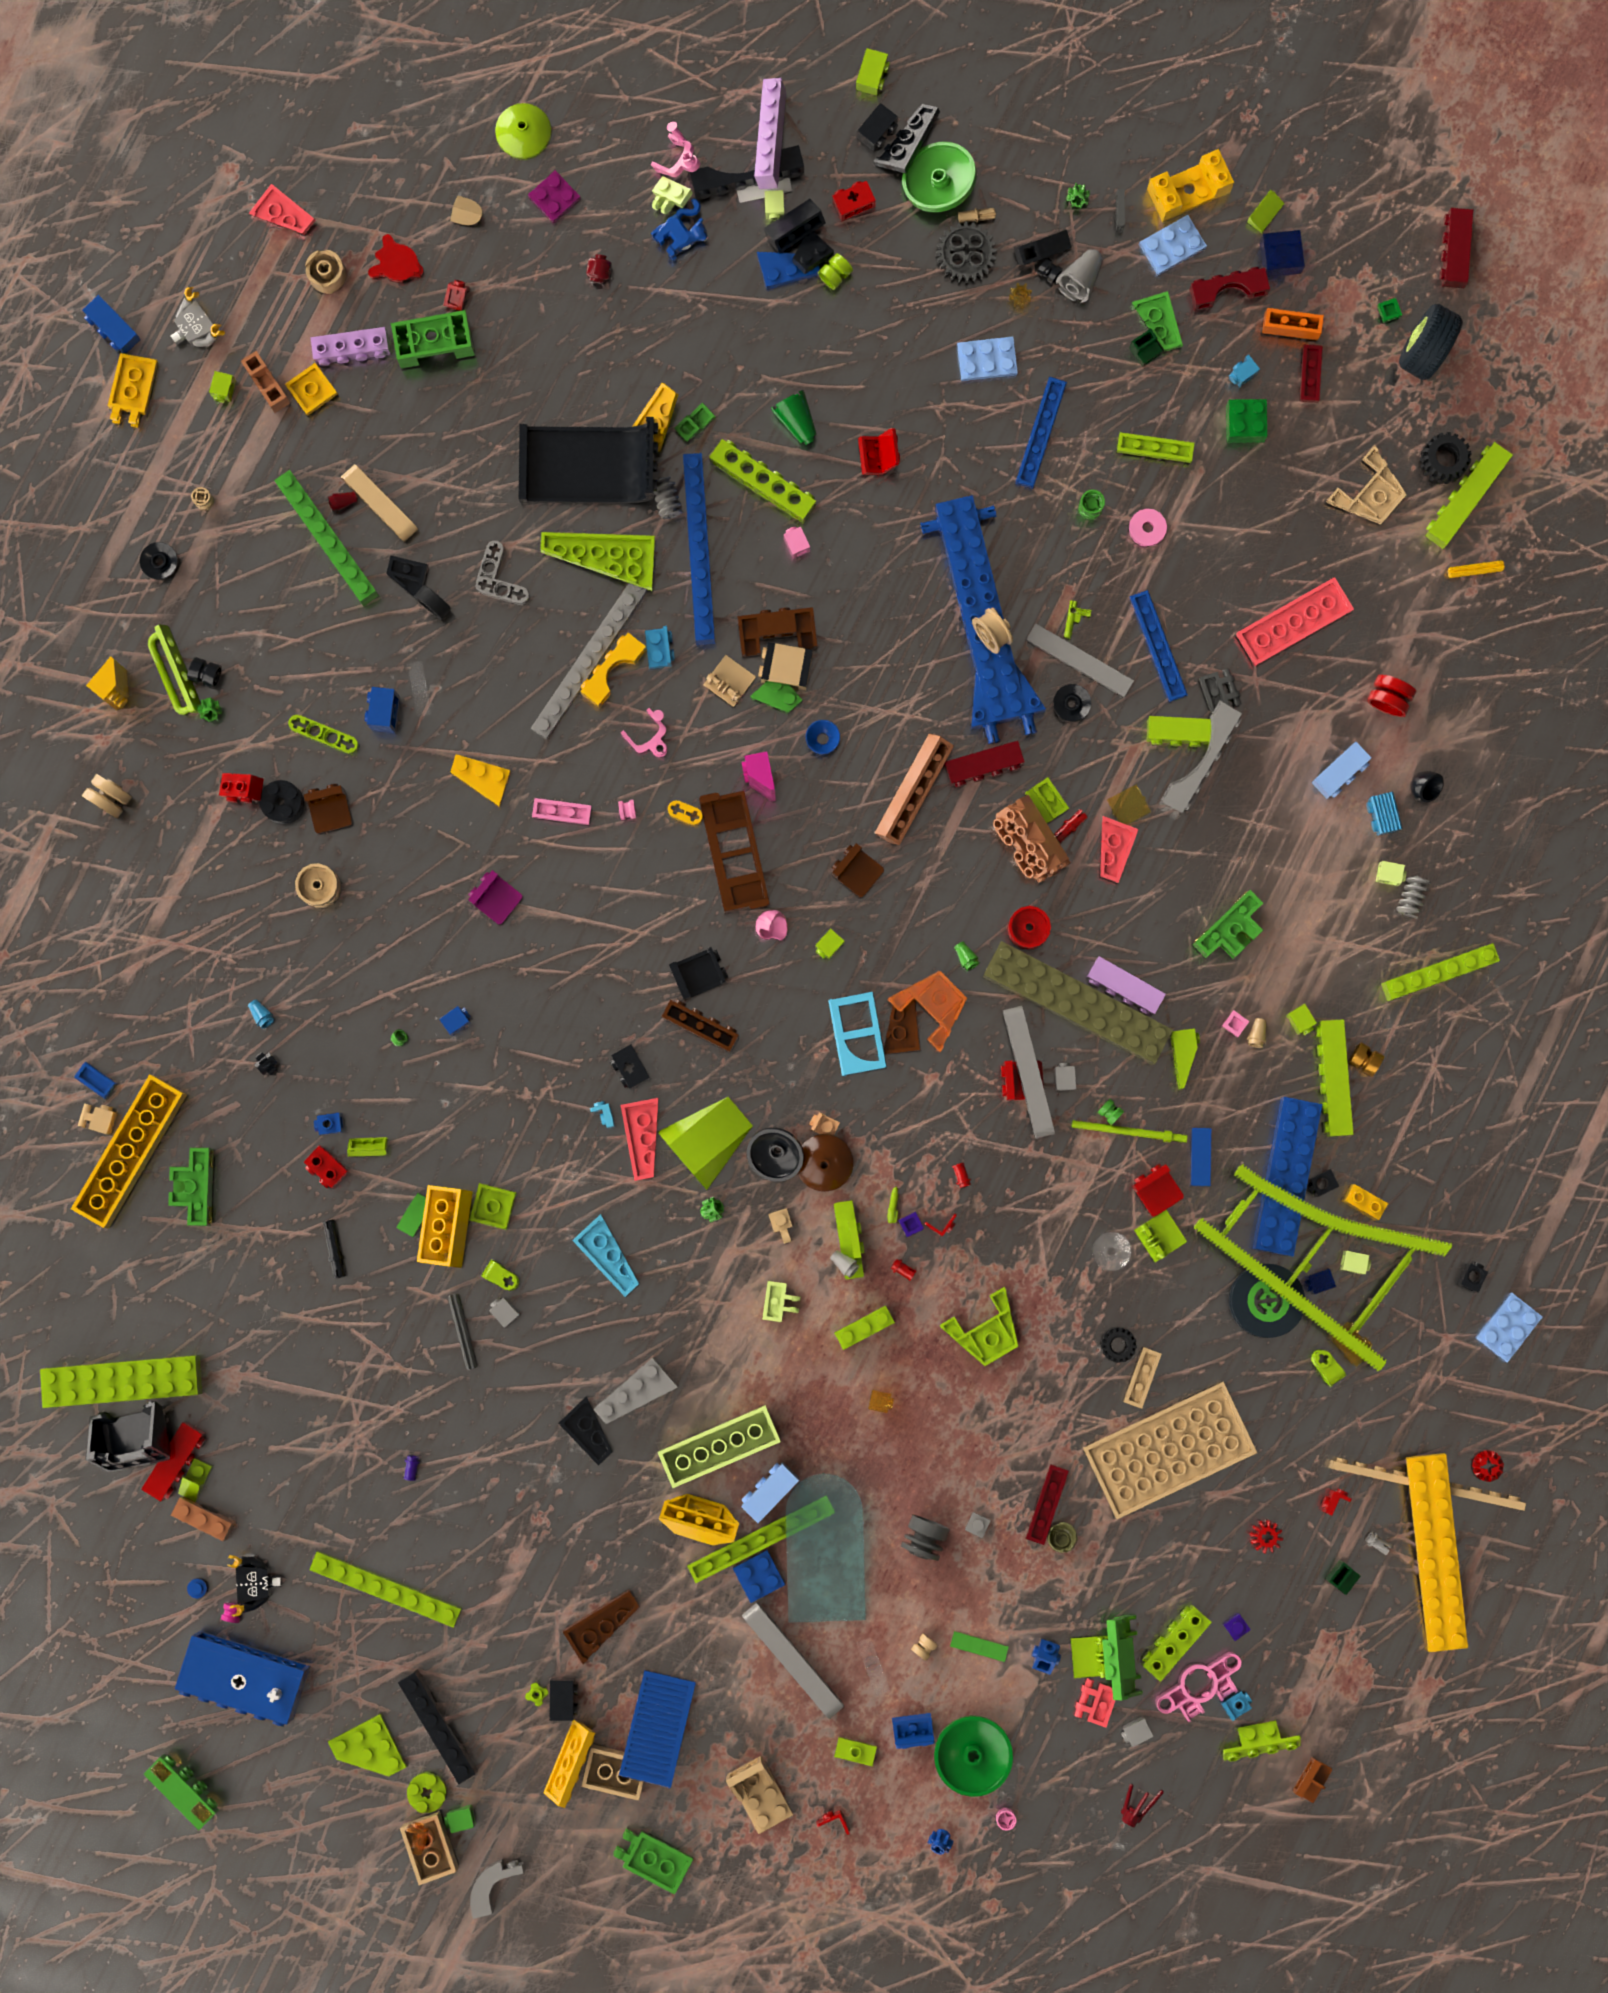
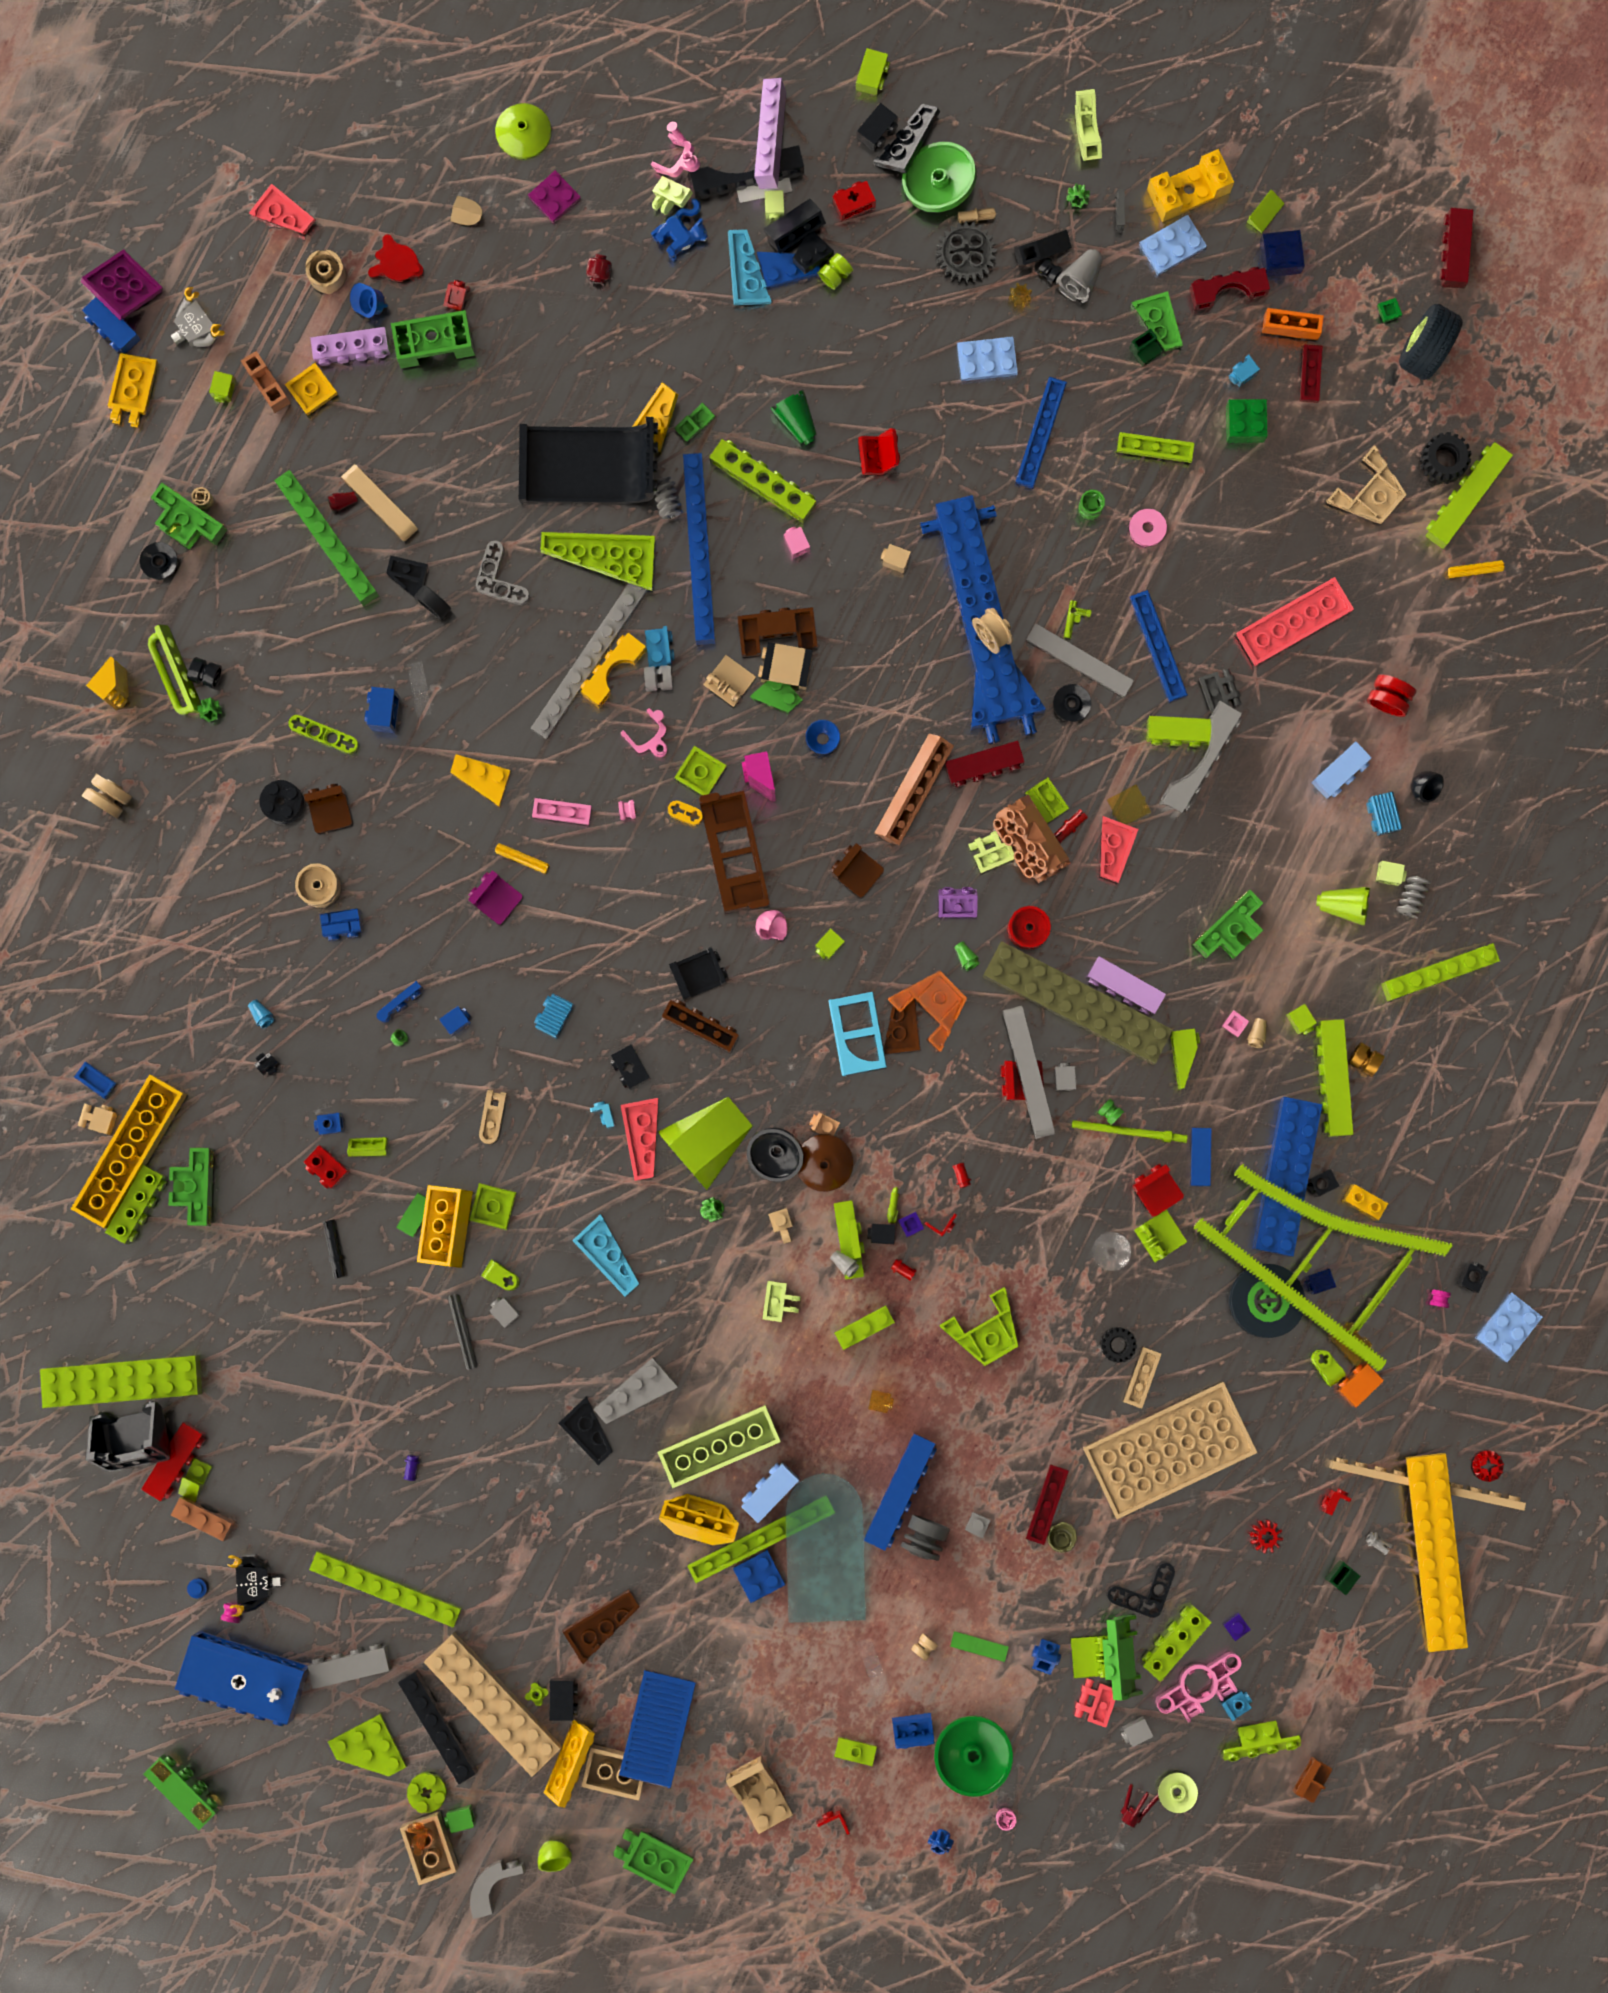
(121, 284): none -> magenta plate
(136, 1204): none -> lime brick
(184, 520): none -> bright green piece
(241, 787): red brick -> none
(341, 923): none -> blue brick
(349, 1667): none -> light grey brick
(367, 300): none -> blue piece
(399, 1002): none -> blue plate
(492, 1117): none -> tan plate
(493, 1704): none -> tan brick
(522, 858): none -> yellow axle
(553, 1856): none -> lime hat
(554, 1015): none -> dark azure brick
(651, 678): none -> light grey wheel
(700, 771): none -> lime plate
(746, 277): none -> medium azure wing
(793, 1660): light grey beam -> none
(881, 1233): none -> black brick
(895, 558): none -> tan brick
(899, 1492): none -> blue brick
(957, 902): none -> medium lavender bracket
(993, 857): none -> yellowish green plate
(1086, 124): none -> yellowish green arch
(1151, 1597): none -> black beam
(1187, 1796): none -> yellowish green dish
(1346, 903): none -> lime cone
(1355, 1262): yellowish green brick -> none
(1359, 1385): none -> orange brick
(1440, 1298): none -> dark pink wheel

